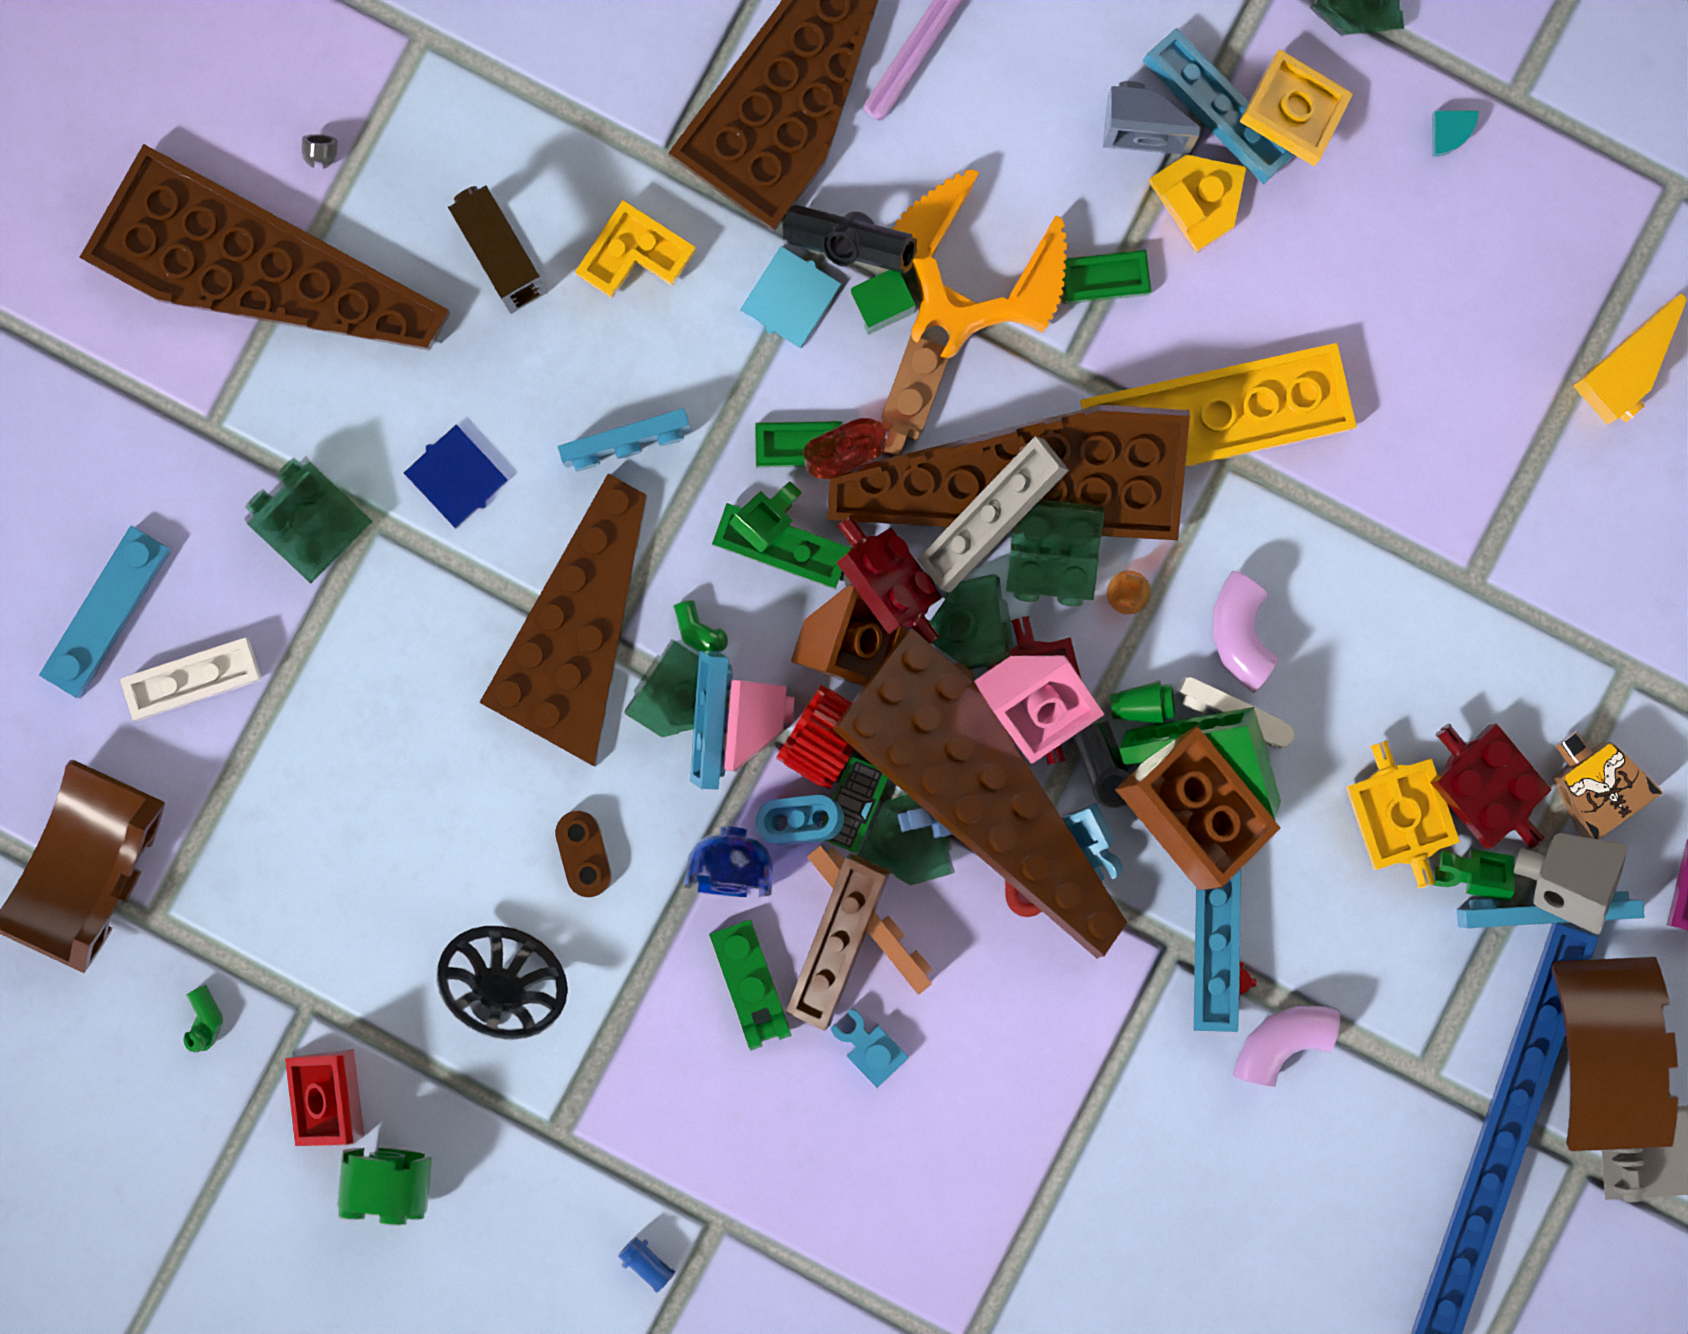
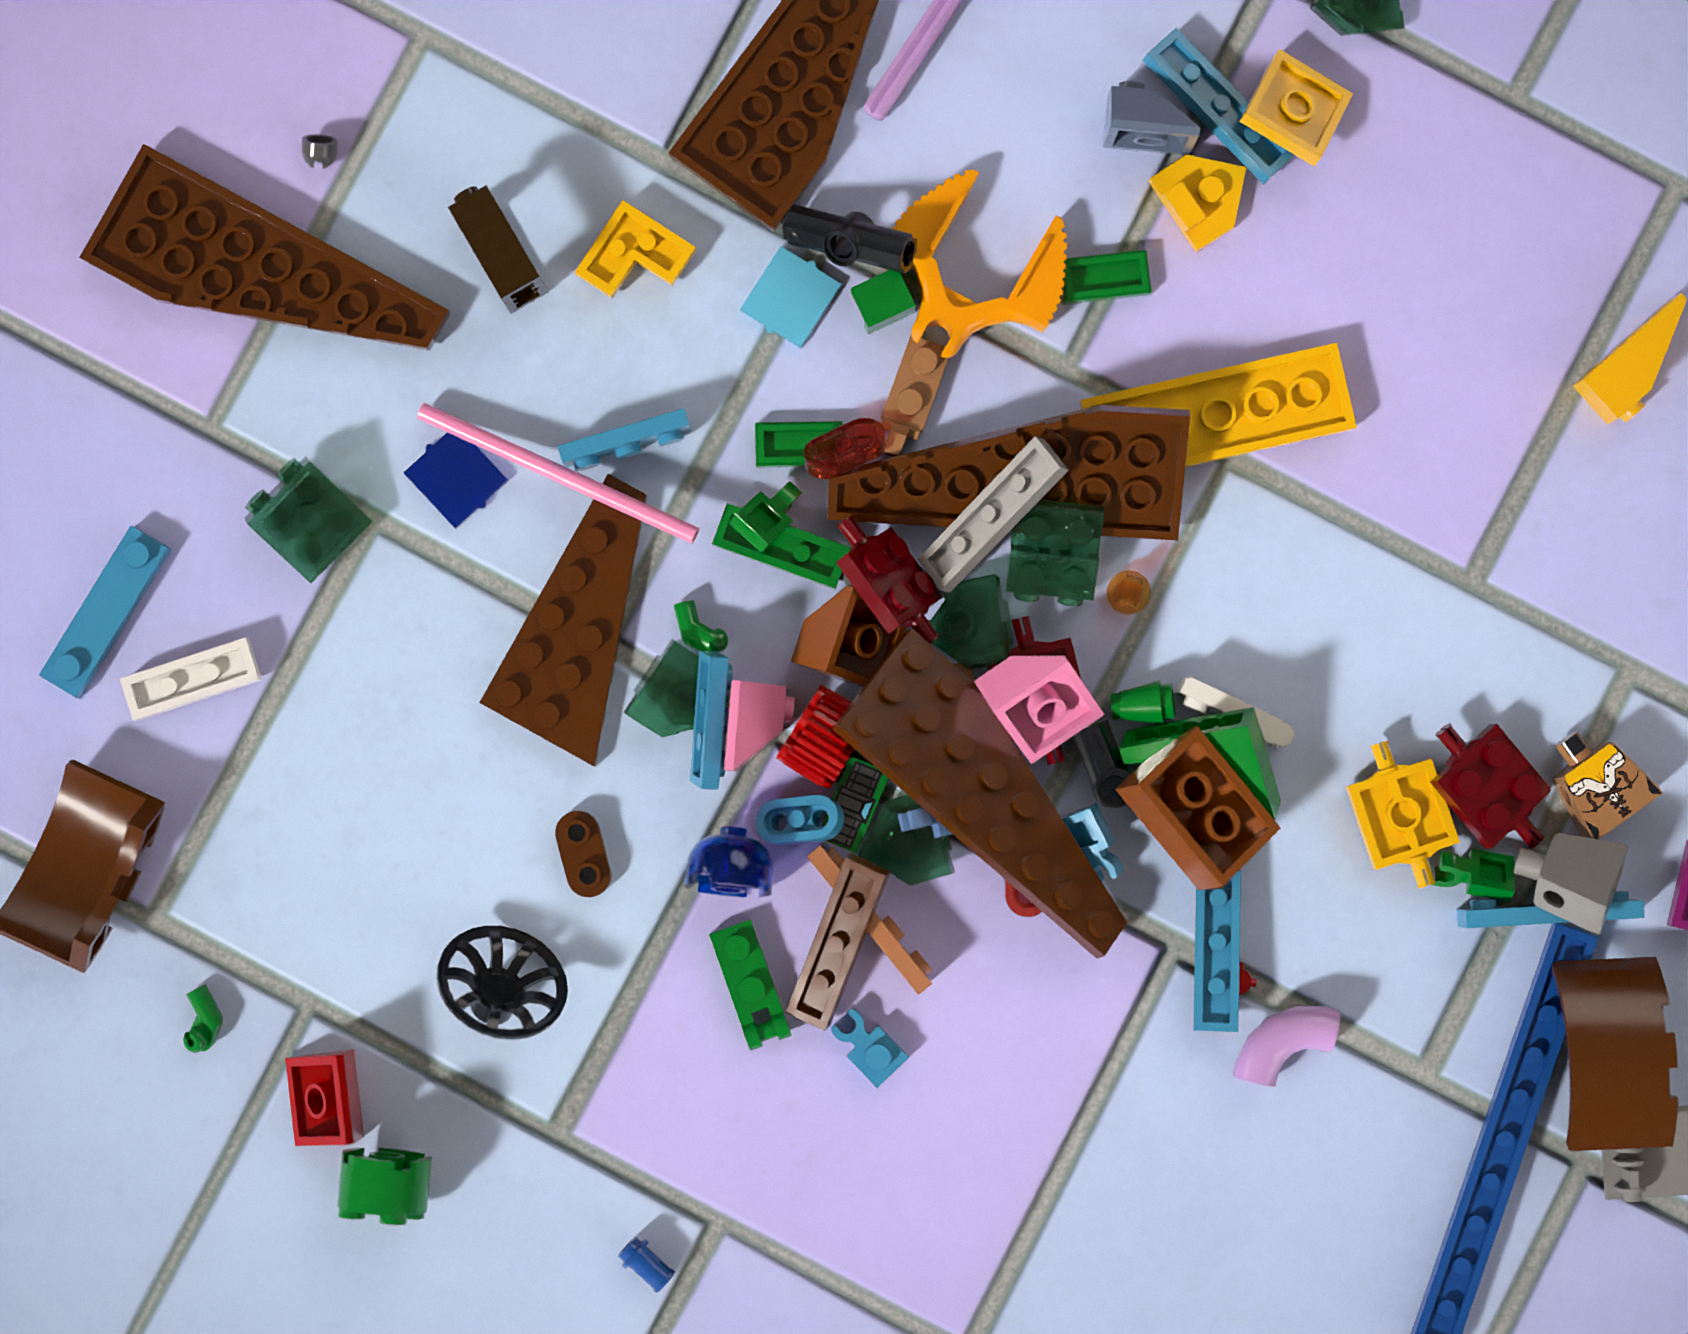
(558, 473): none -> bright pink piece
(1236, 634): lavender cylinder -> none
(1451, 130): teal tile -> none

